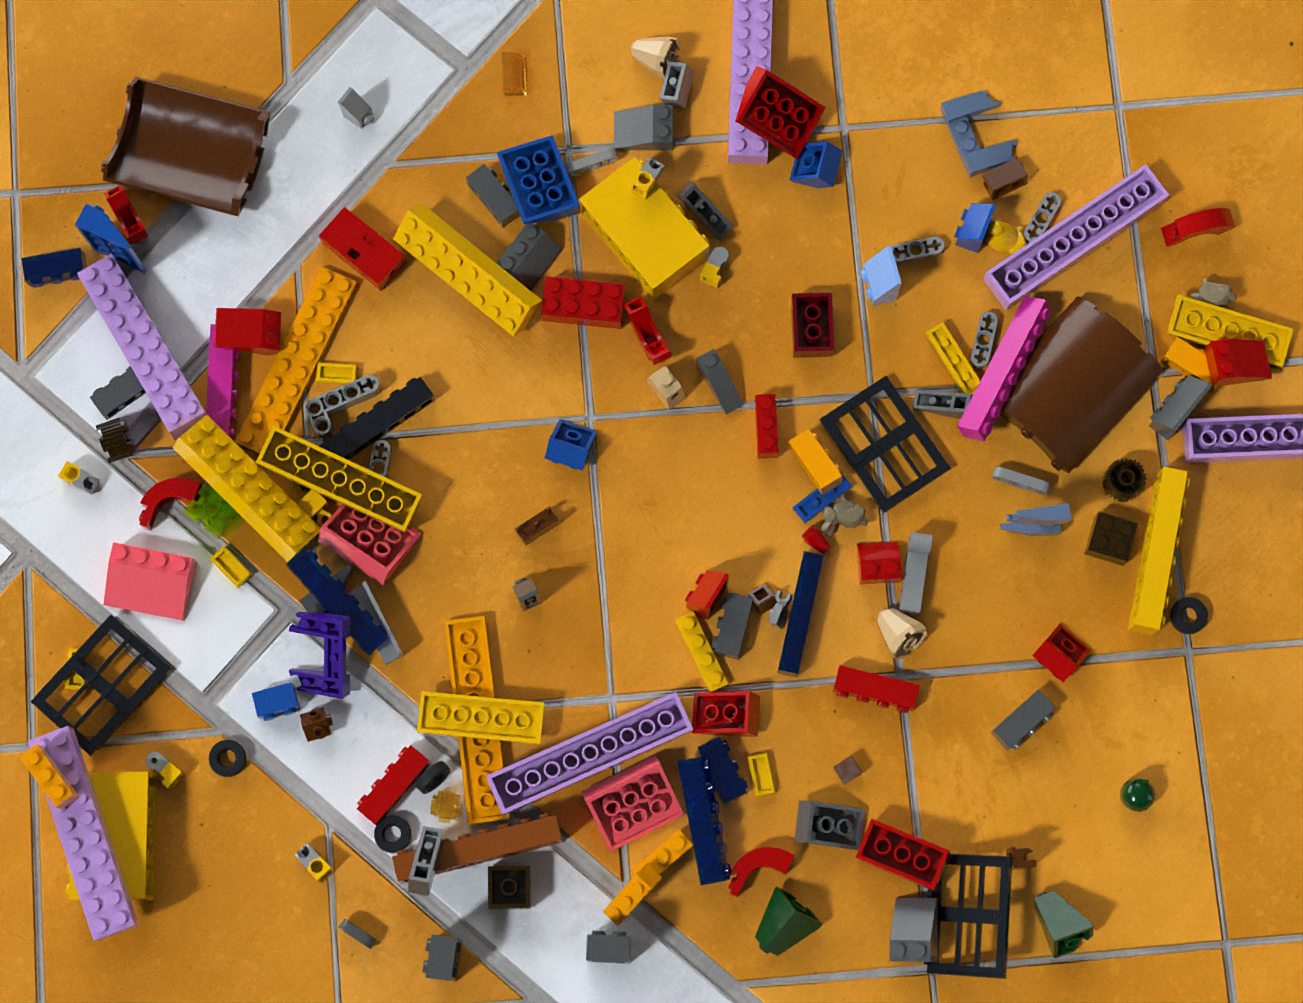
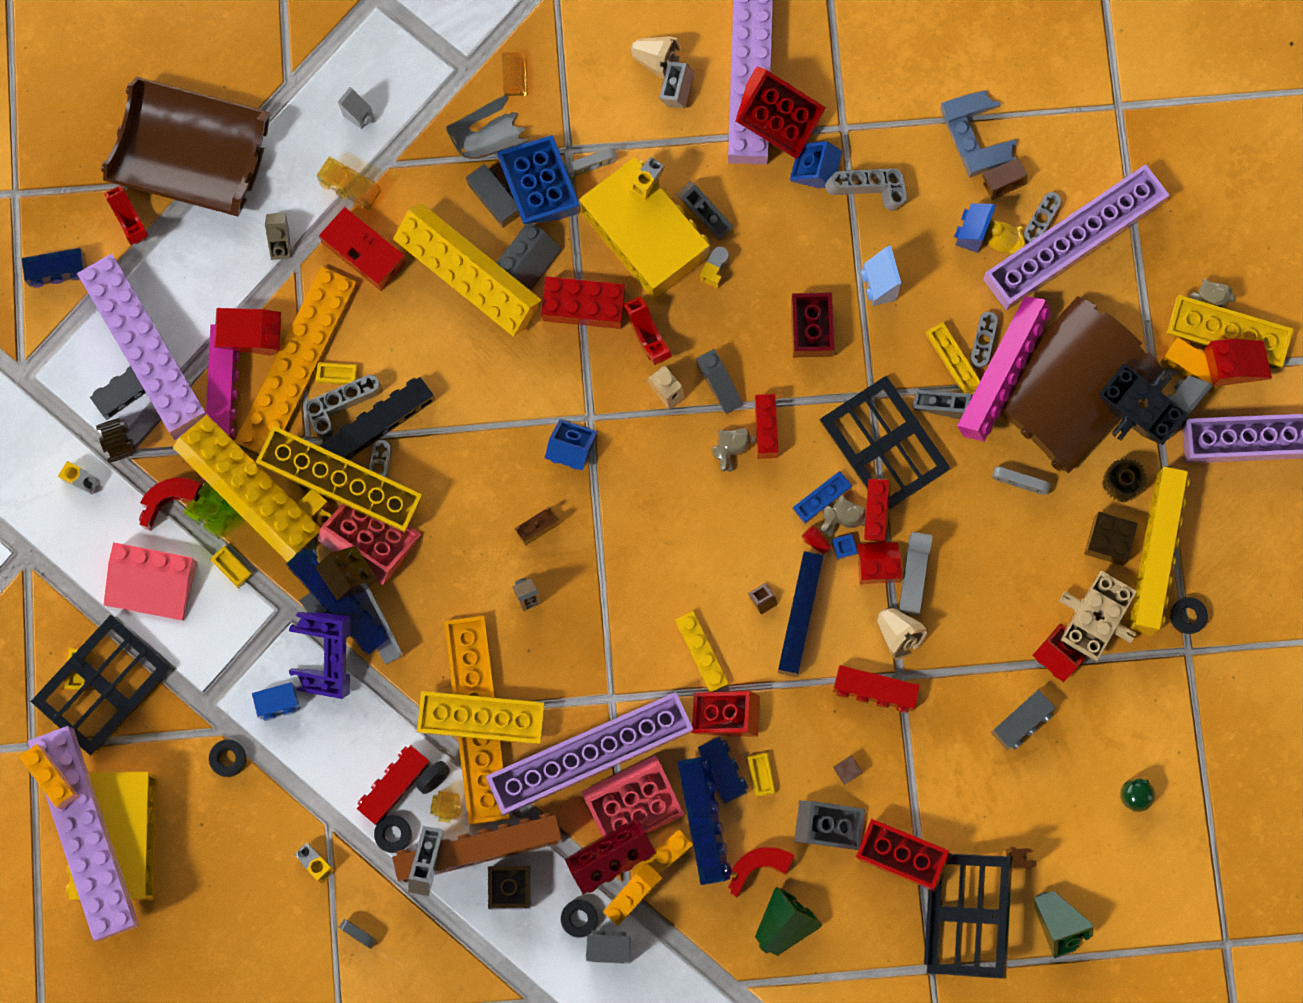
(105, 237): blue slope -> none
(166, 768): leg -> none
(278, 236): none -> dark tan slope
(316, 724): reddish brown brick -> none
(346, 573): none -> dark brown brick
(348, 183): none -> clear yellow brick
(442, 958): dark grey brick -> none
(490, 139): none -> dark grey piece
(567, 924): none -> black tyre
(605, 852): none -> dark red brick
(644, 128): slope -> none
(708, 593): red slope -> none
(731, 443): none -> dark tan animal
(732, 625): dark grey brick -> none
(779, 612): light grey plate -> none
(816, 461): light orange brick -> none
(842, 184): none -> light grey beam
(844, 546): none -> blue tile
(877, 510): none -> red brick
(914, 930): dark grey slope -> none
(920, 243): light grey beam -> none
(1038, 521): sand blue wedge -> none
(1109, 600): none -> tan slope
(1157, 417): none -> black slope
(1199, 223): red arch -> none

